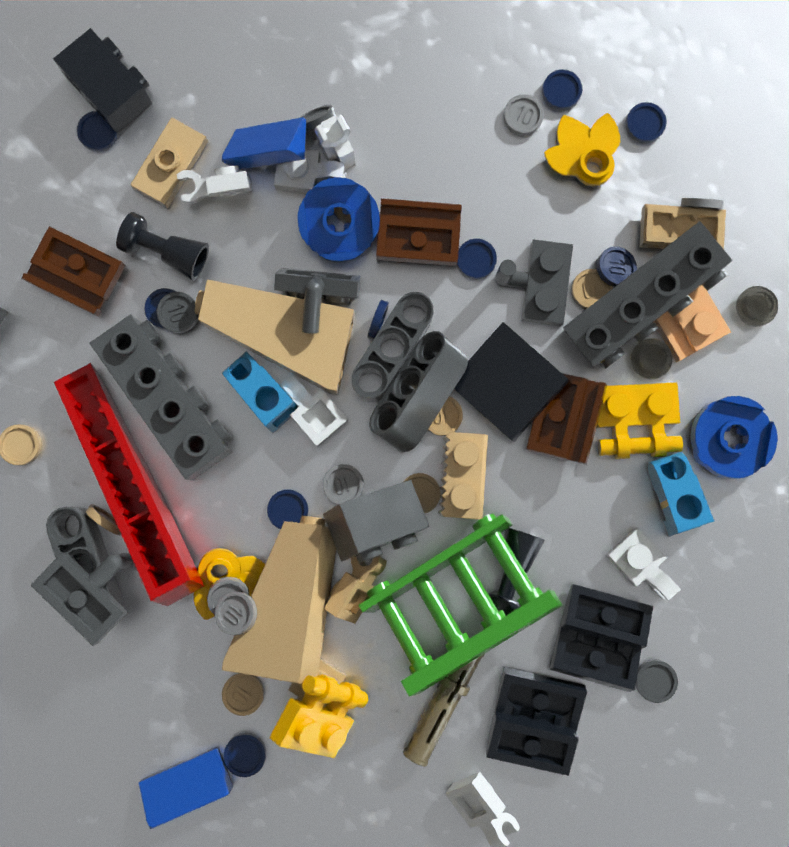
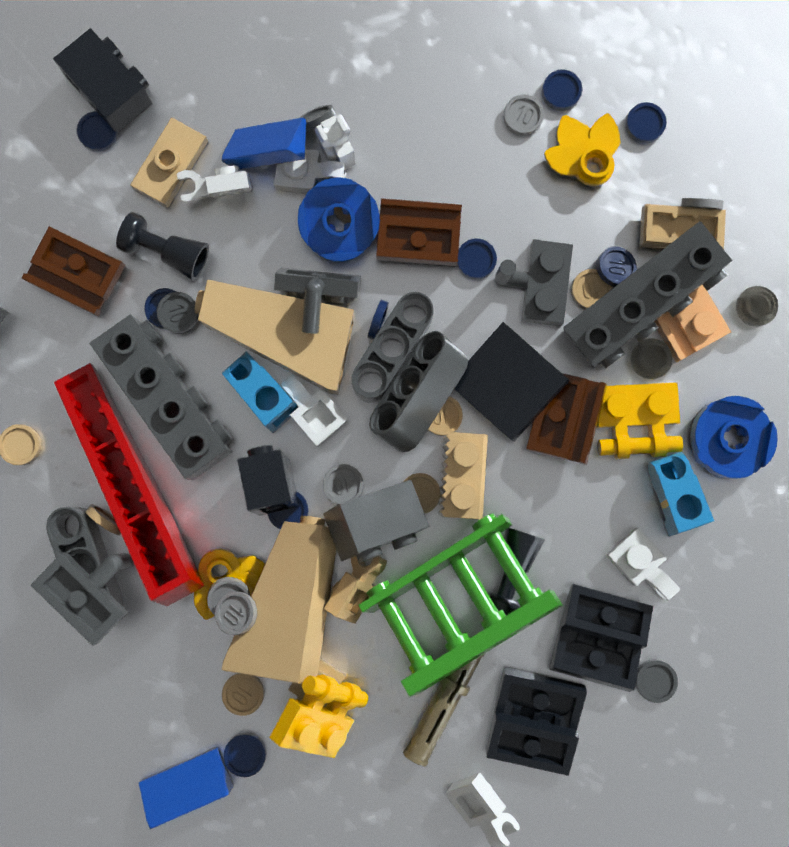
(267, 481): none -> black brick

